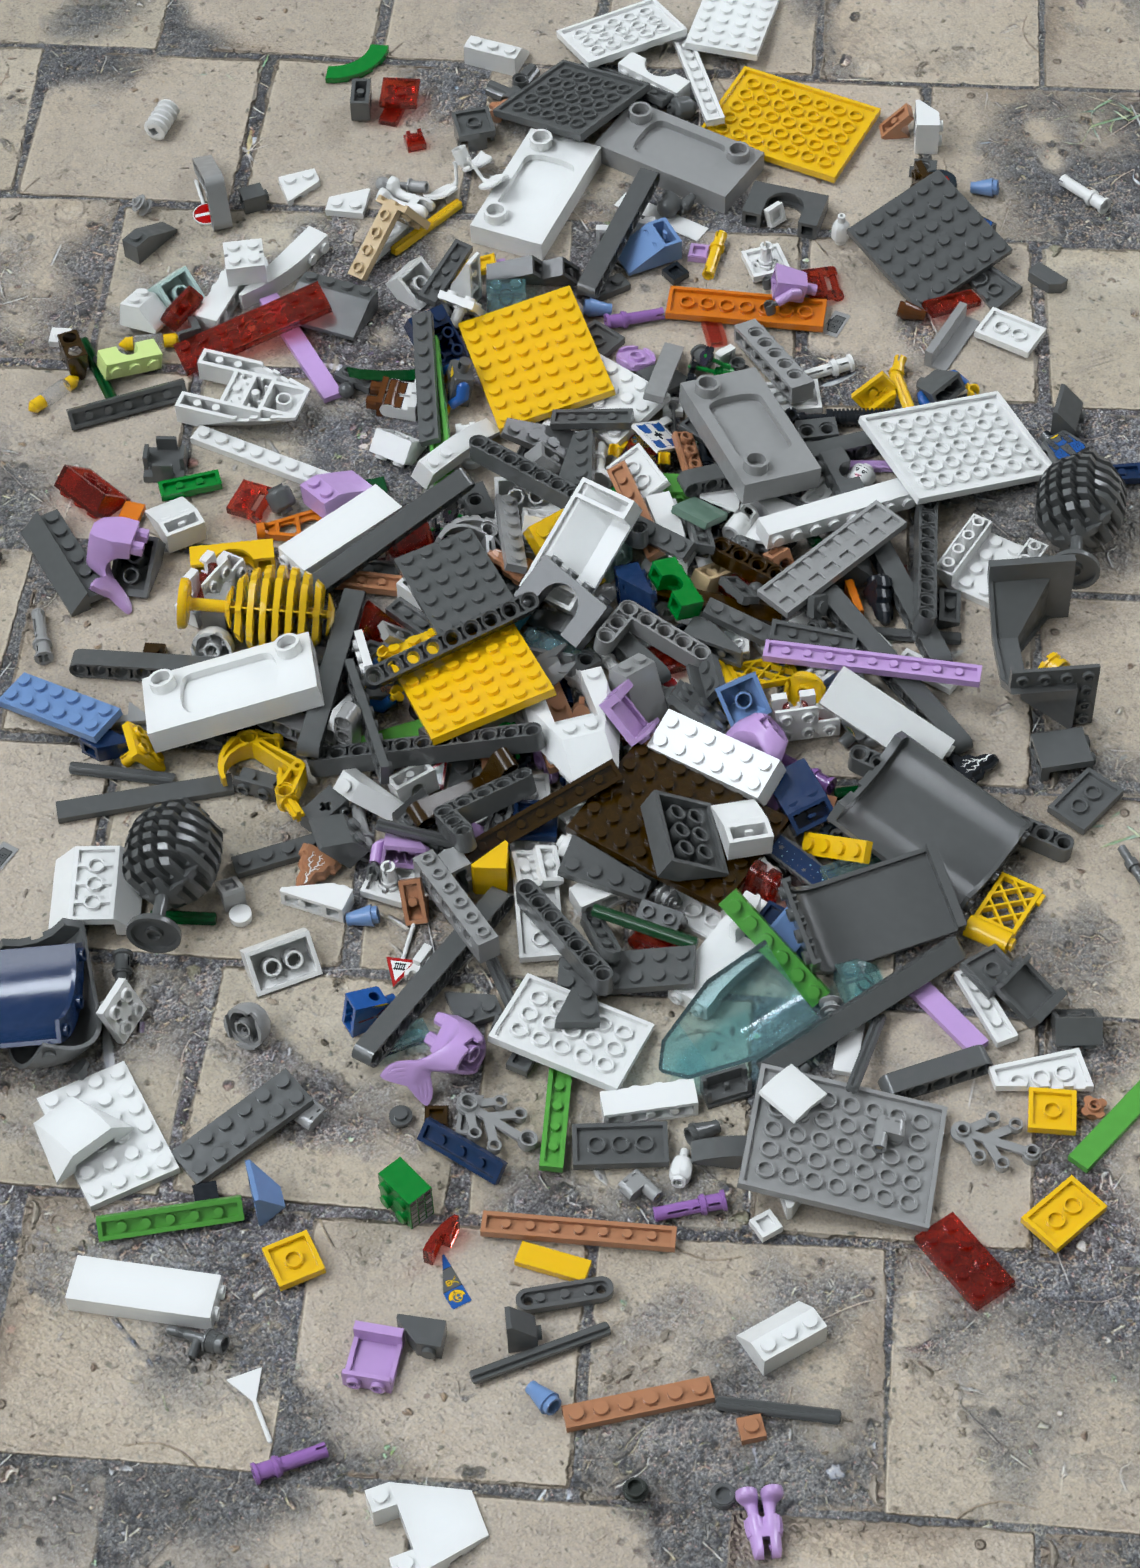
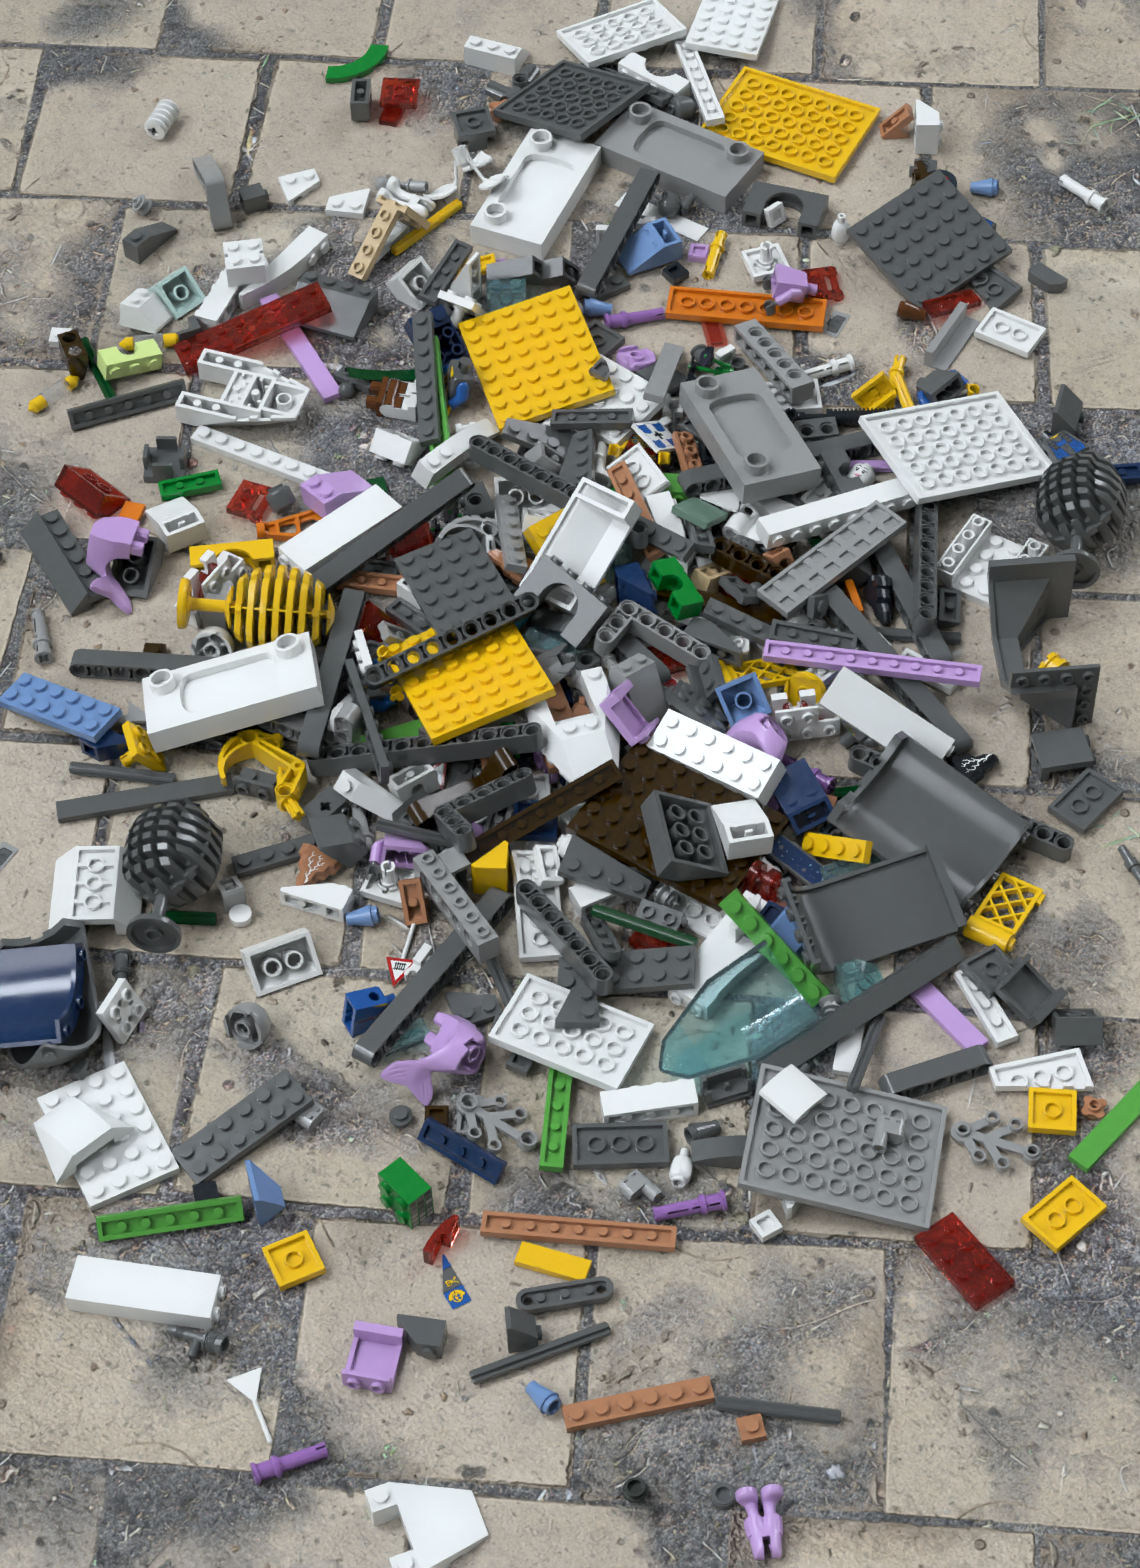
(182, 308): clear red brick -> none
(201, 212): piece -> none
(414, 141): clear red tile -> none
(600, 370): none -> dark grey tile
(783, 1336): white slope -> none

